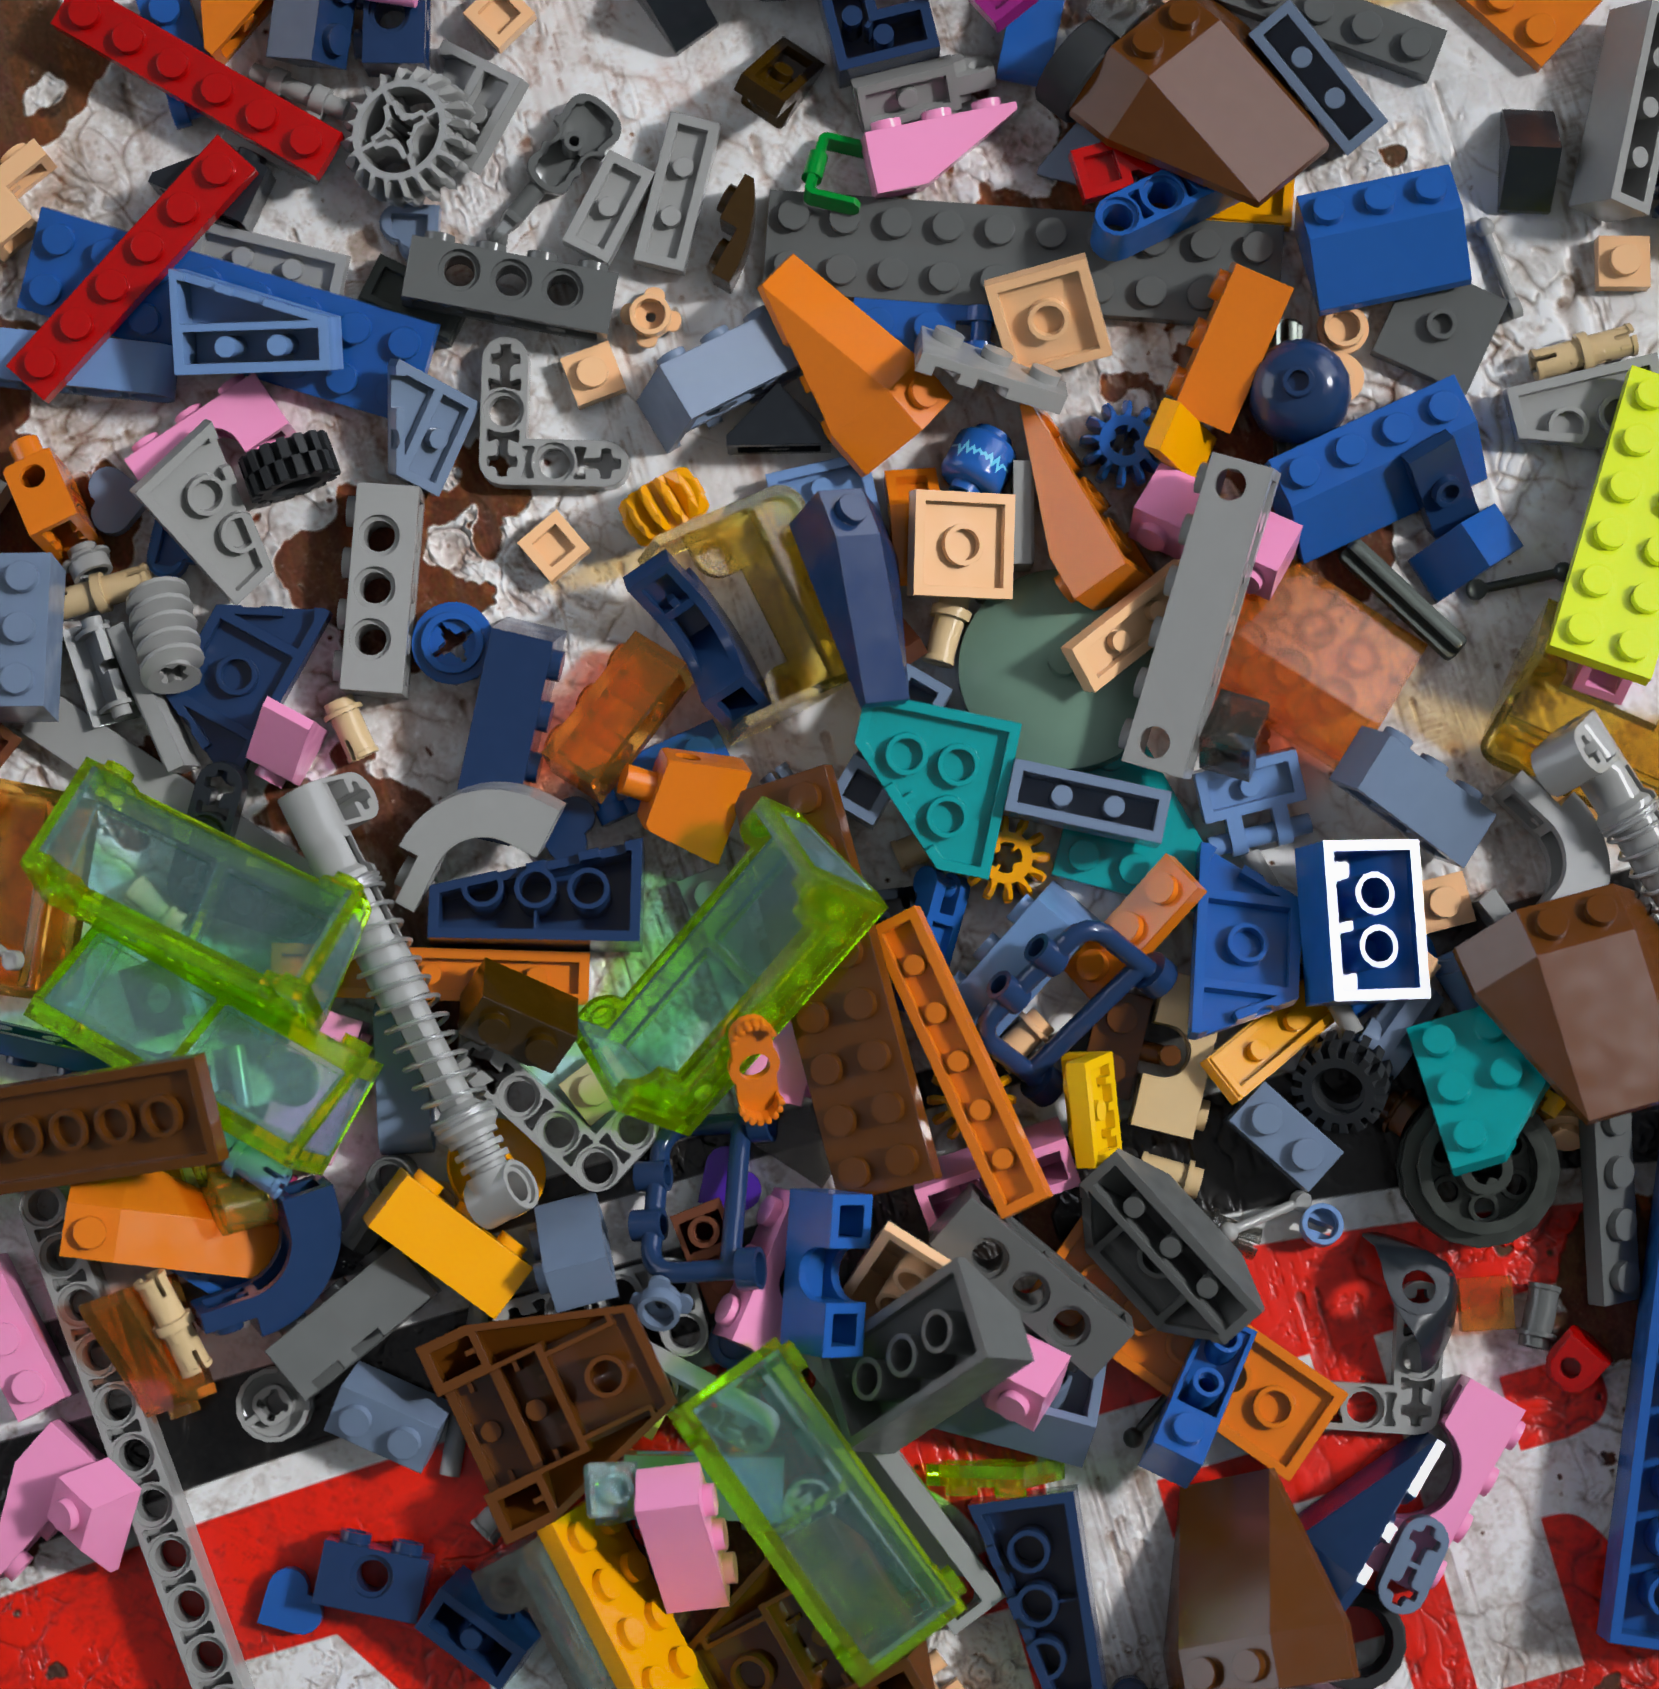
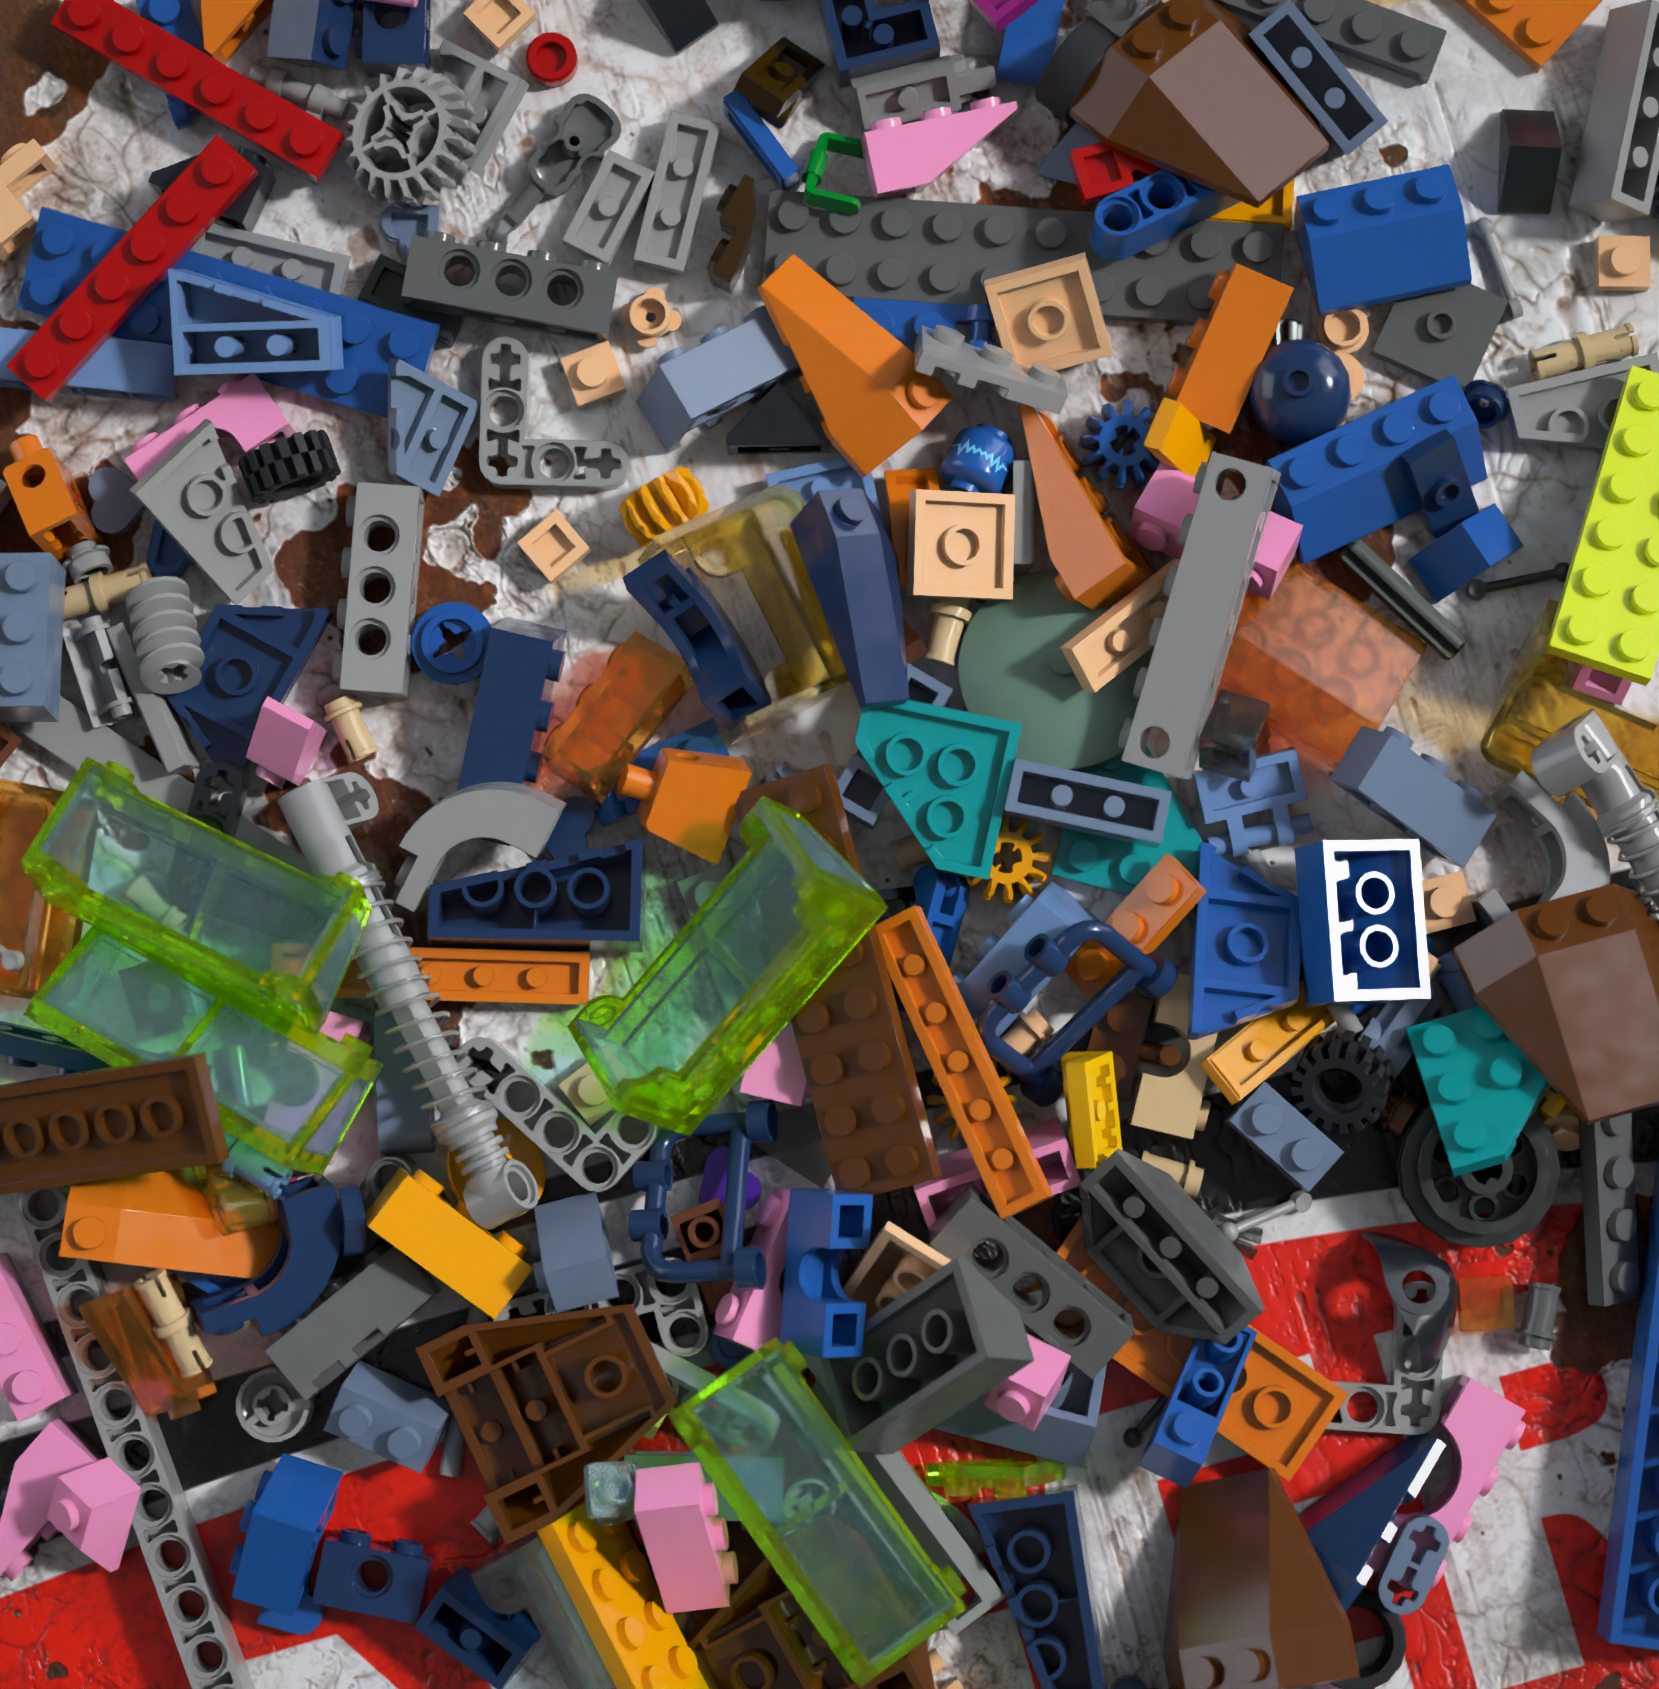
(283, 1533): none -> blue brick
(352, 1220): none -> dark blue tile
(518, 1016): dark brown brick -> none
(552, 60): none -> red tile
(657, 1315): sand blue plate -> none
(756, 1093): orange piece -> none
(761, 141): none -> blue tile
(1323, 1216): medium blue hinge -> none
(1487, 413): none -> dark blue plate
(1576, 1360): red piece -> none

